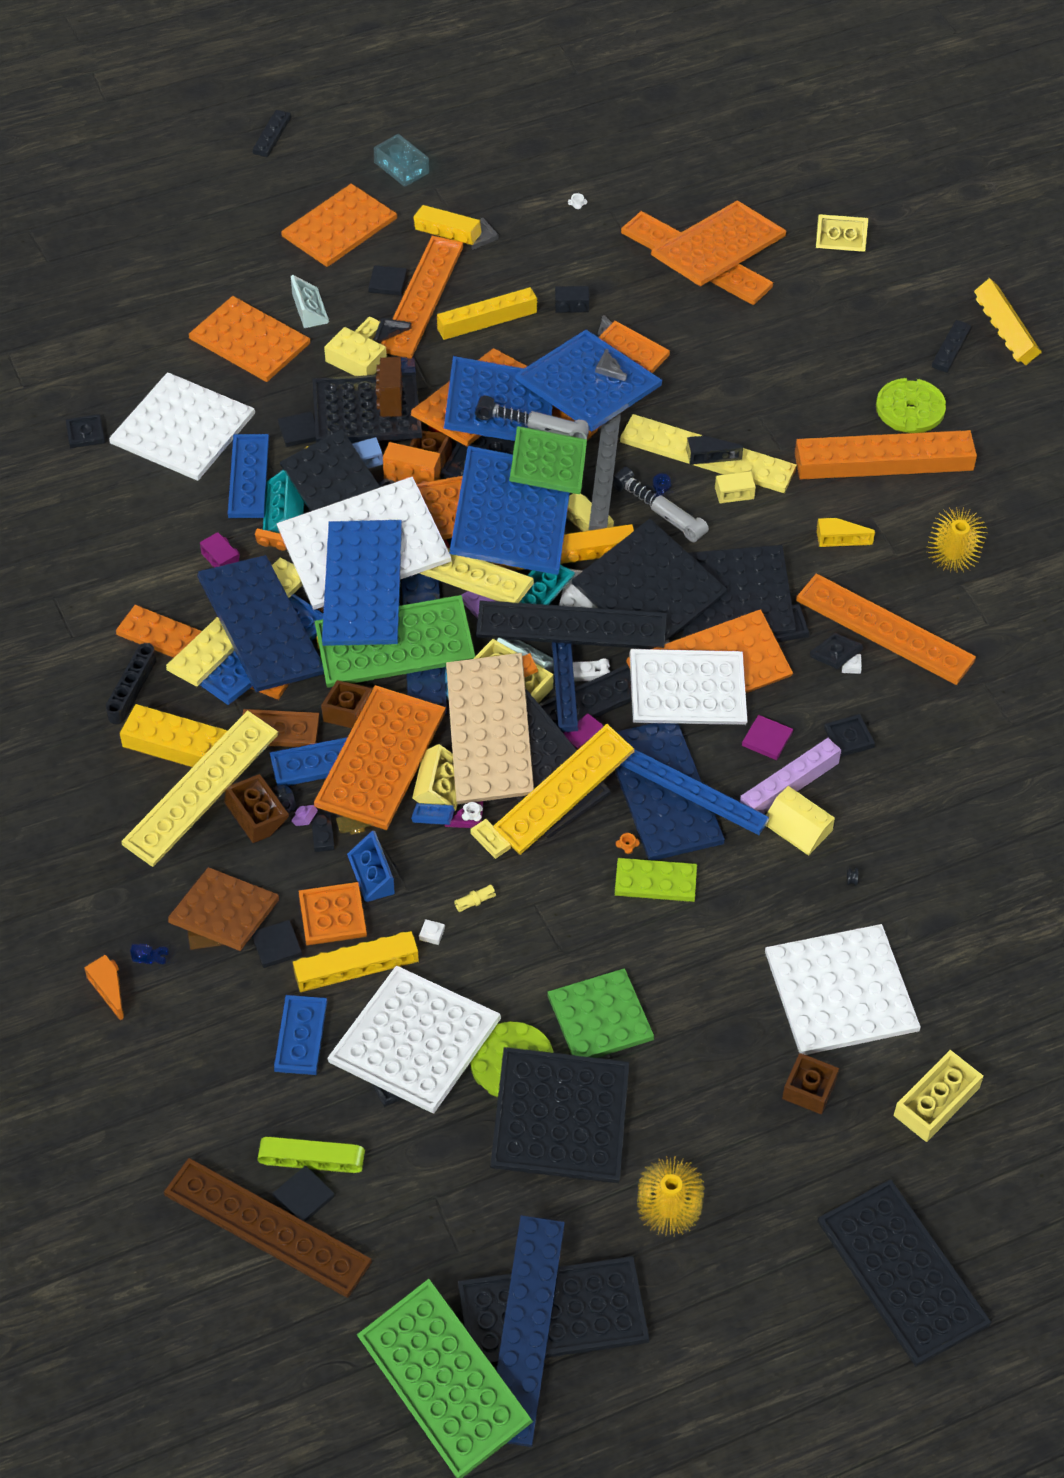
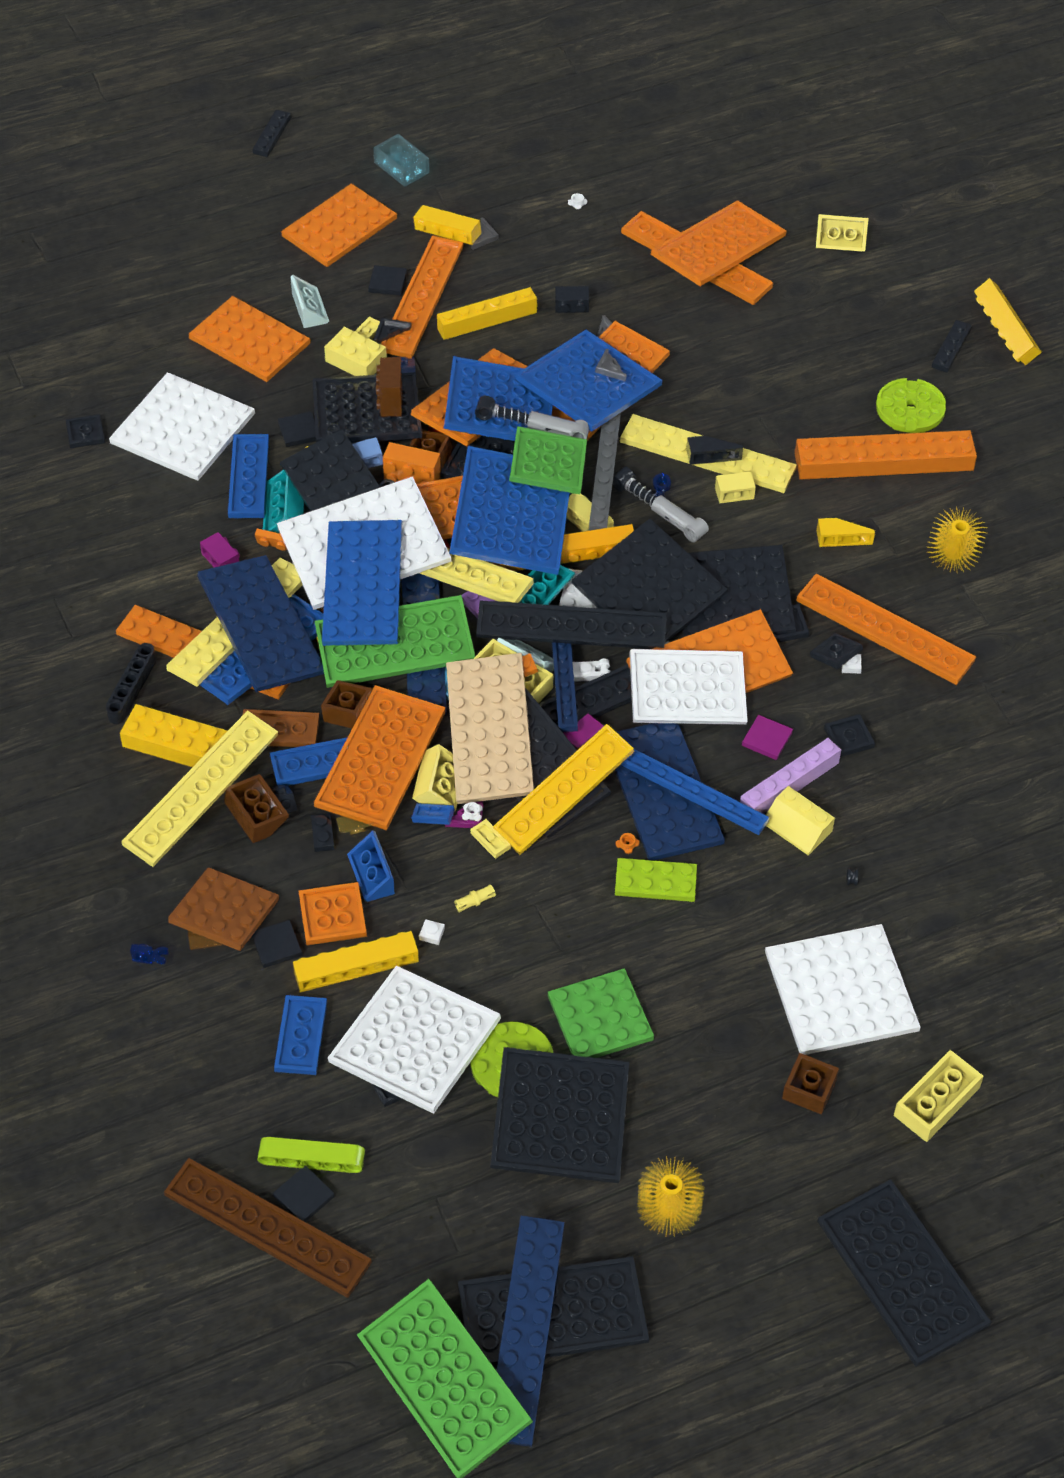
(105, 980): orange slope -> none
(304, 815): medium lavender plate -> none

